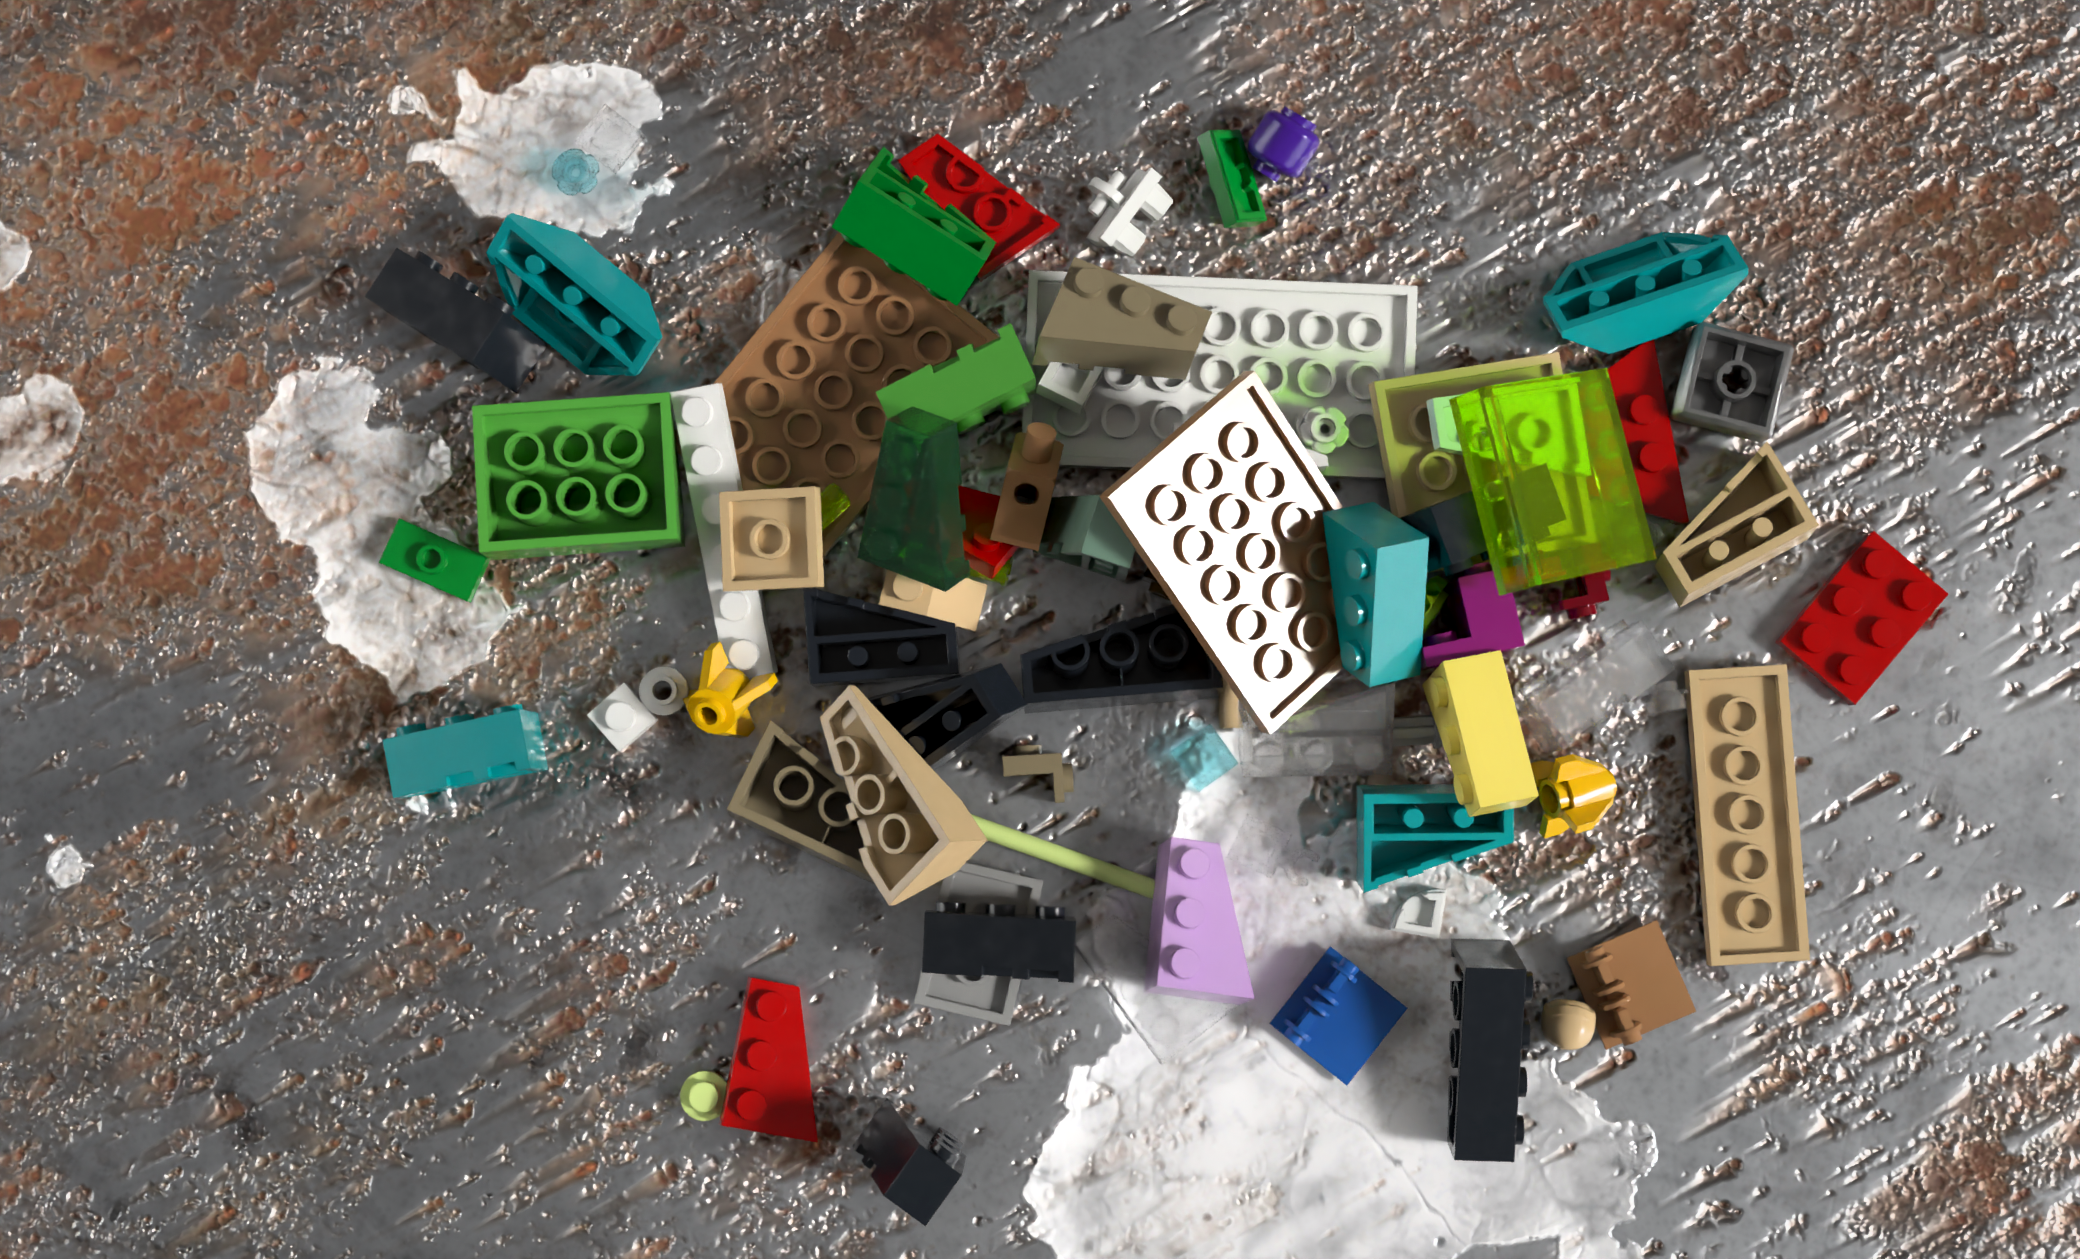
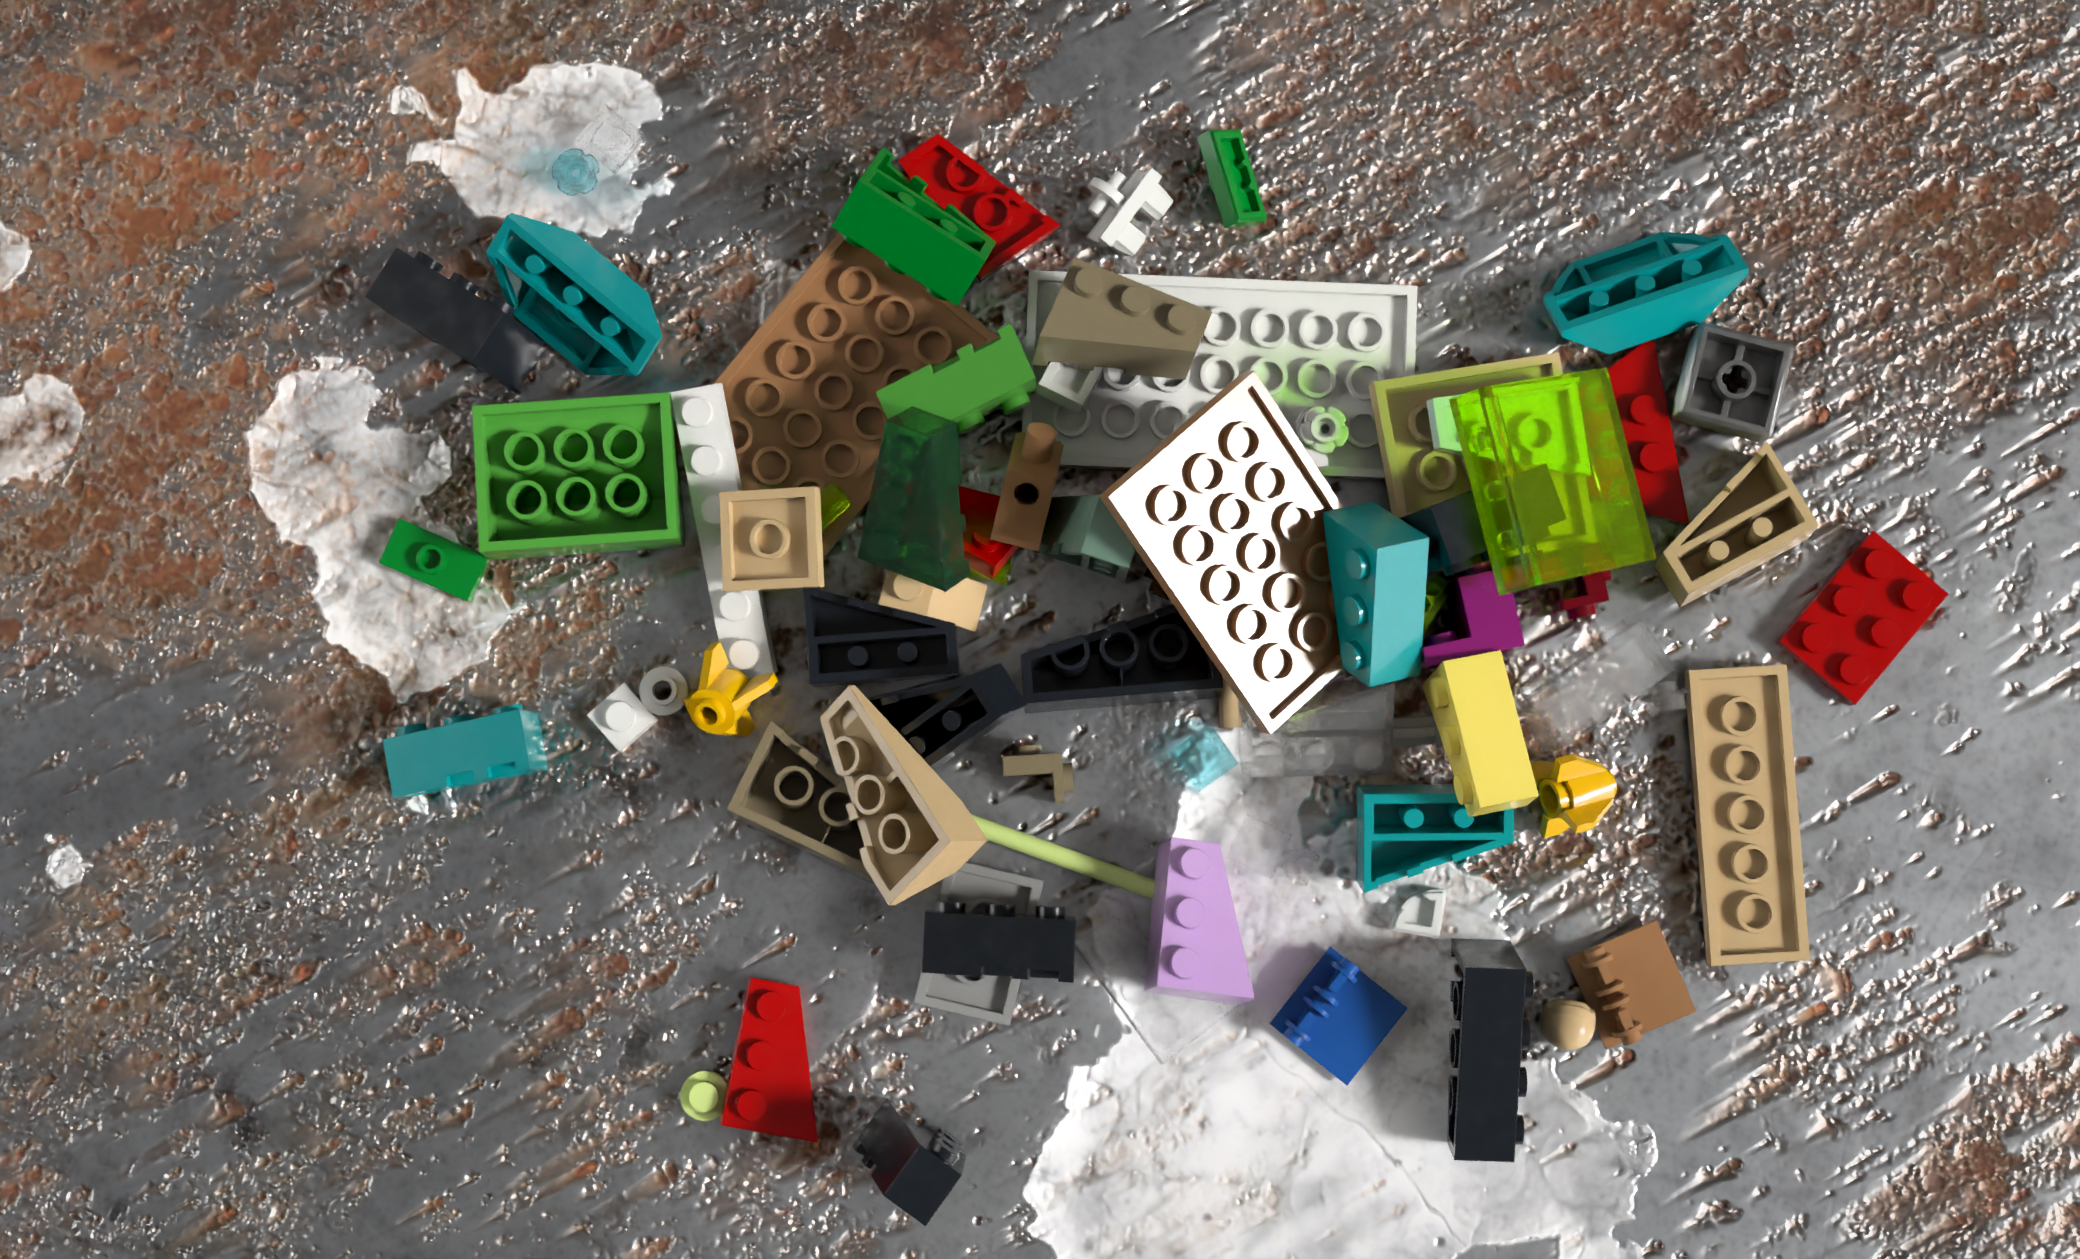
(1283, 144): dark purple head -> none

